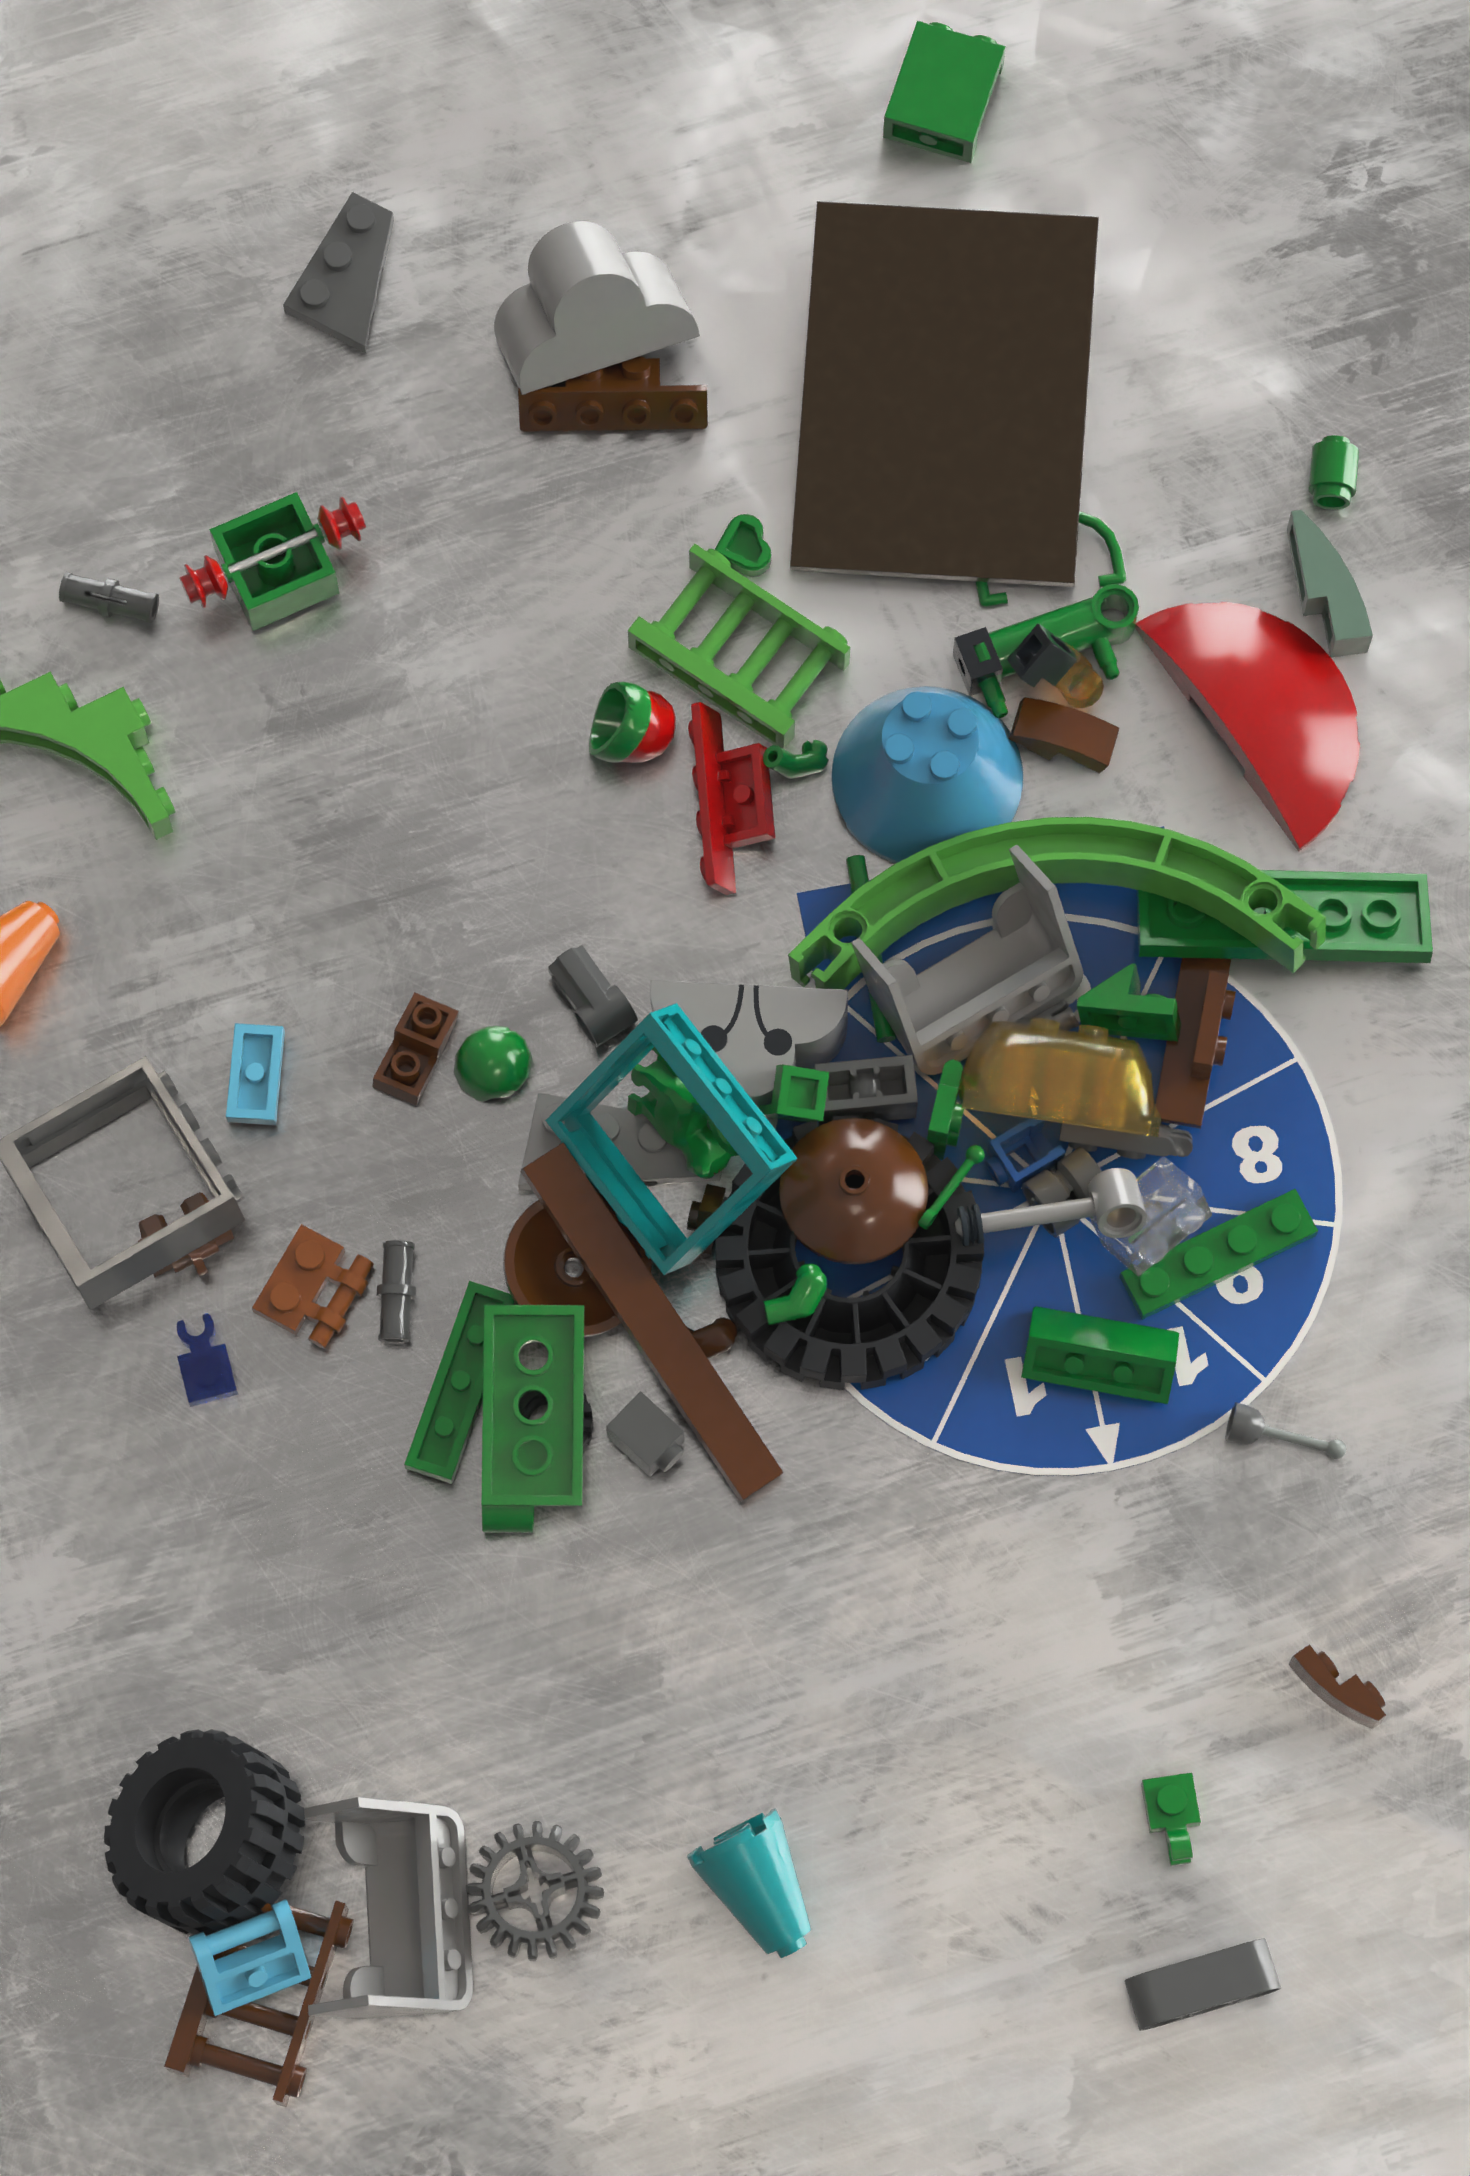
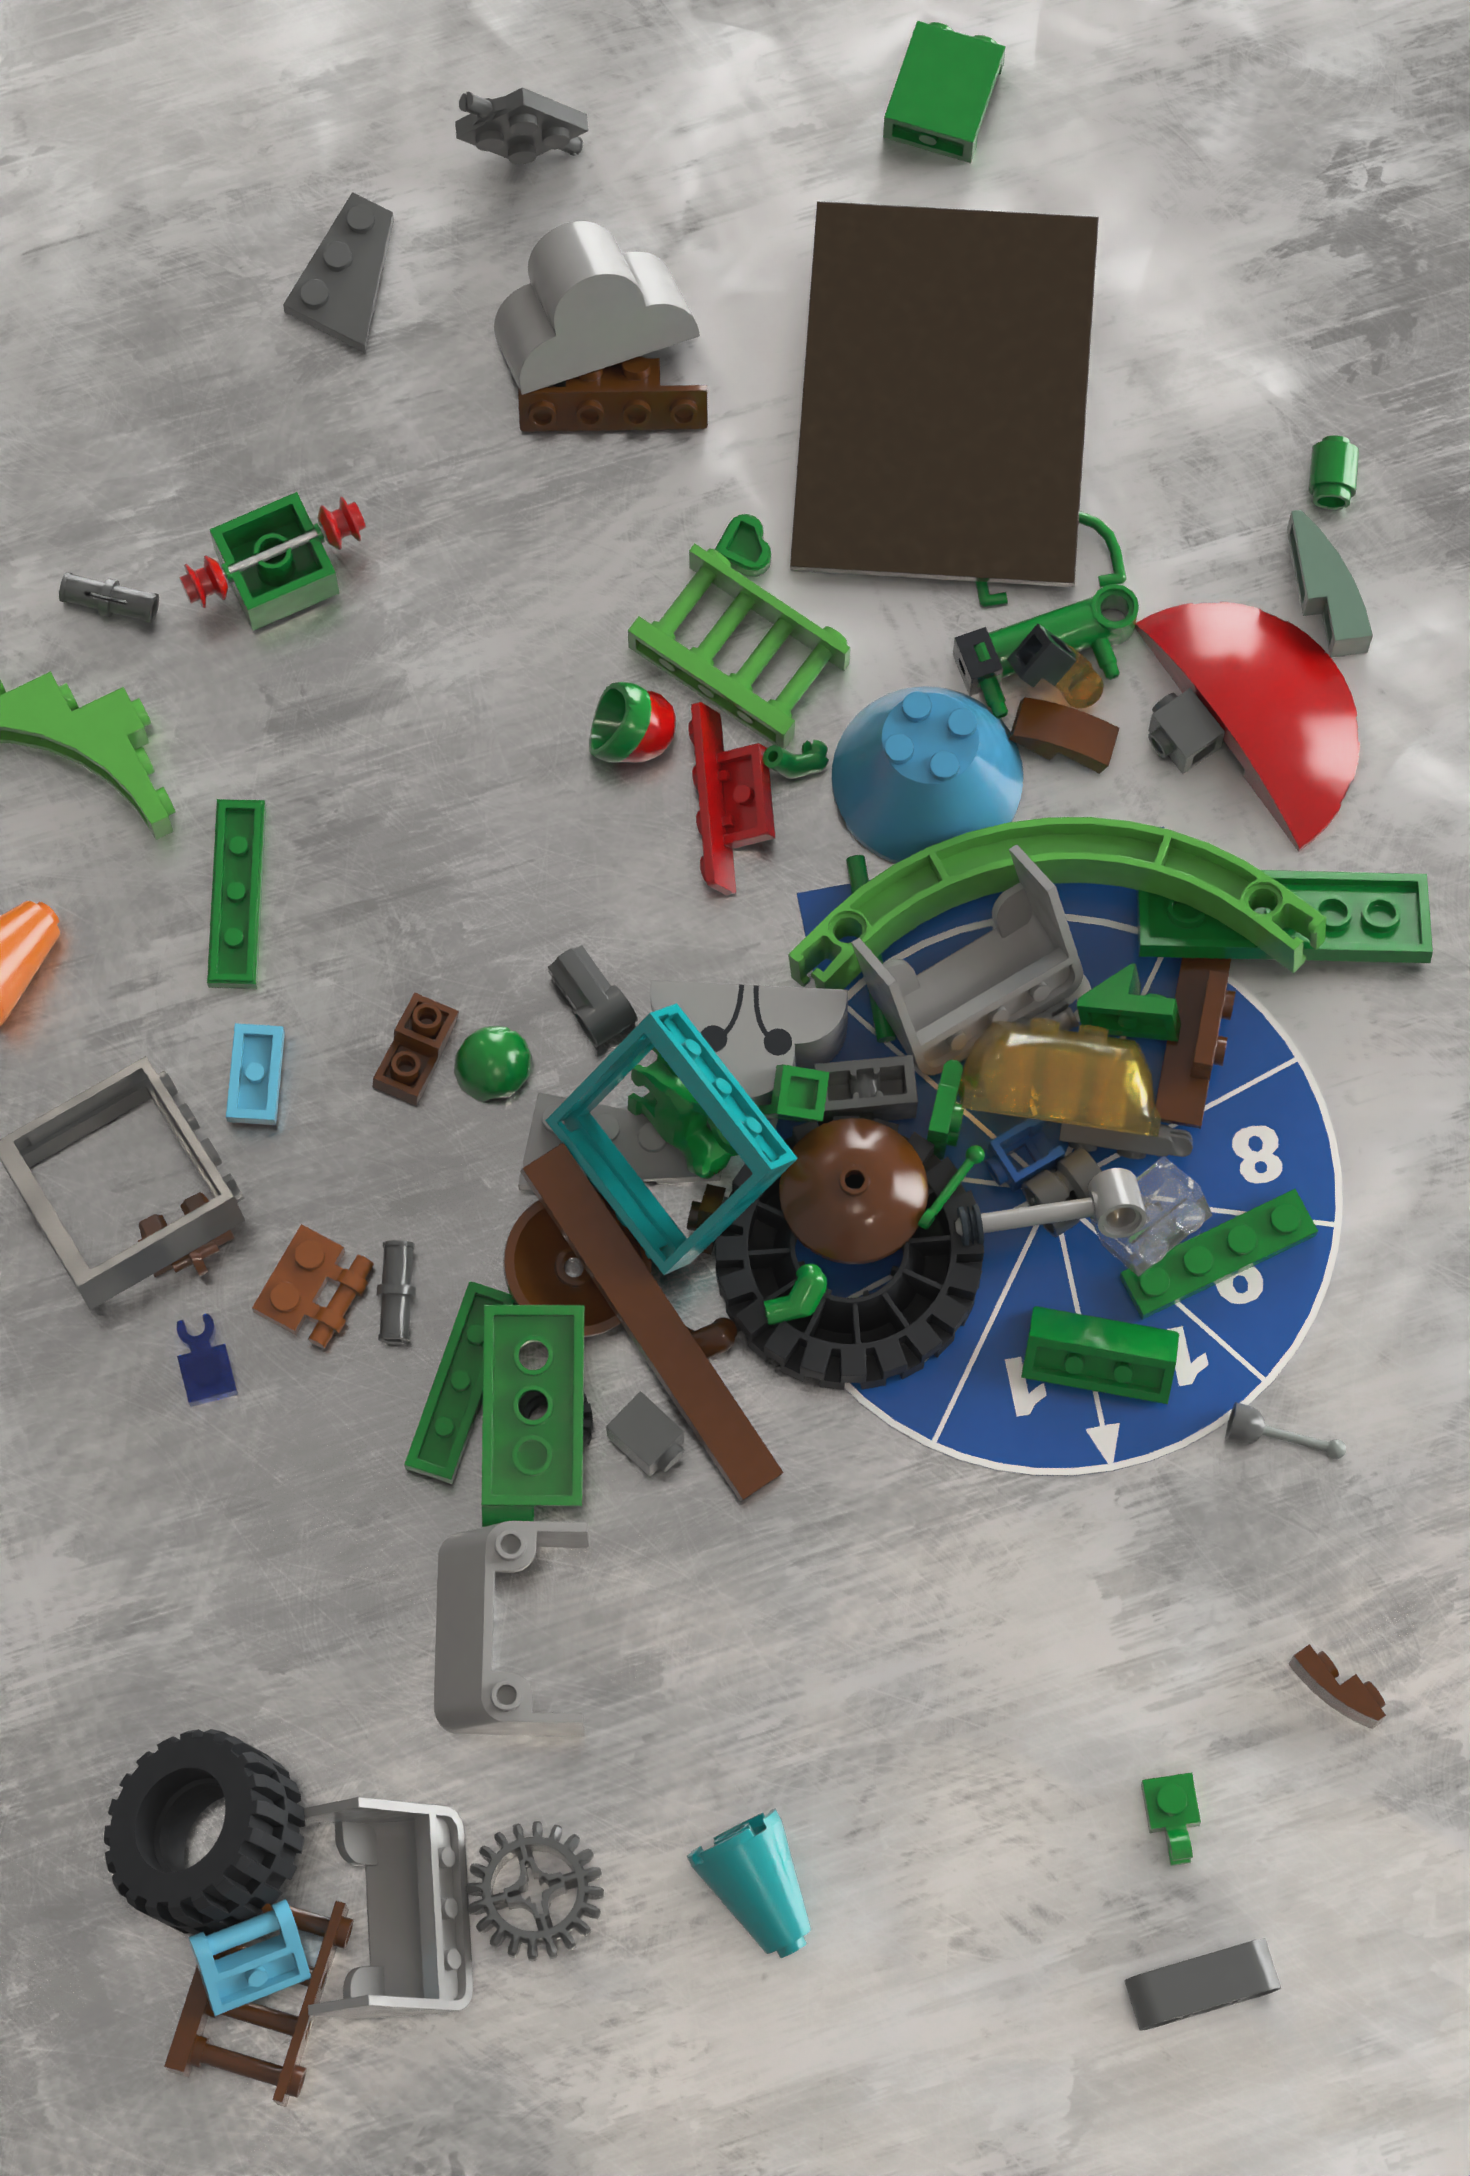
(236, 894): none -> green tile
(466, 1690): none -> light grey windscreen
(520, 125): none -> dark grey plate
(1184, 730): none -> dark grey brick

